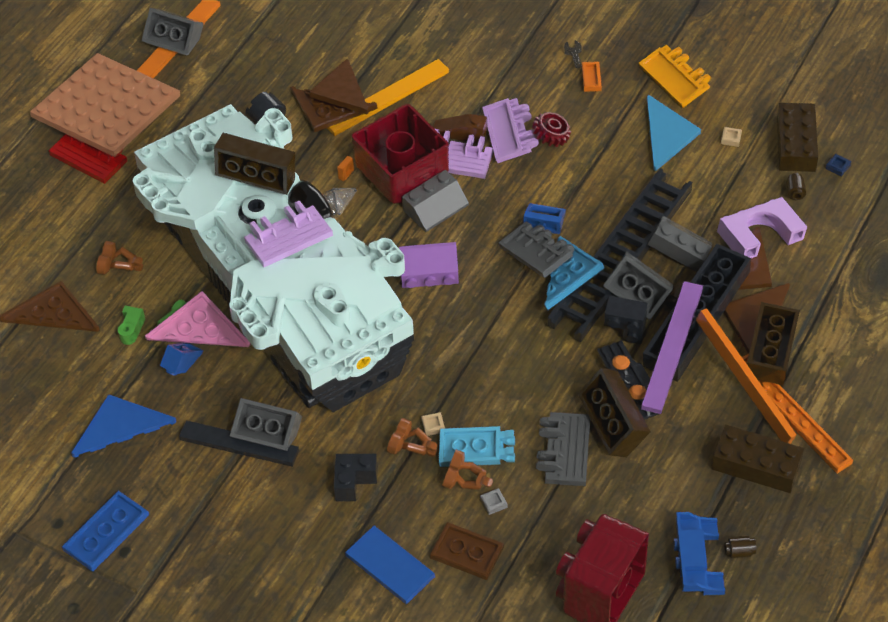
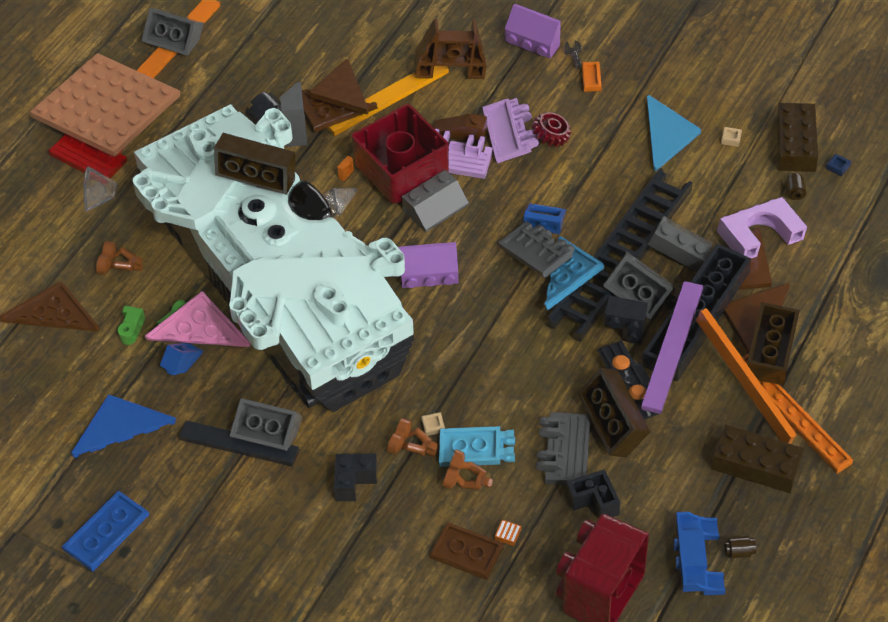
(97, 189): none -> clear slope
(287, 238): lavender hinge -> none
(293, 110): none -> dark grey slope
(390, 564): blue tile -> none
(450, 49): none -> reddish brown wedge
(493, 501): light grey tile -> none
(508, 532): none -> orange tile
(533, 31): none -> medium lavender slope
(593, 490): none -> black brick
(675, 74): light orange hinge -> none

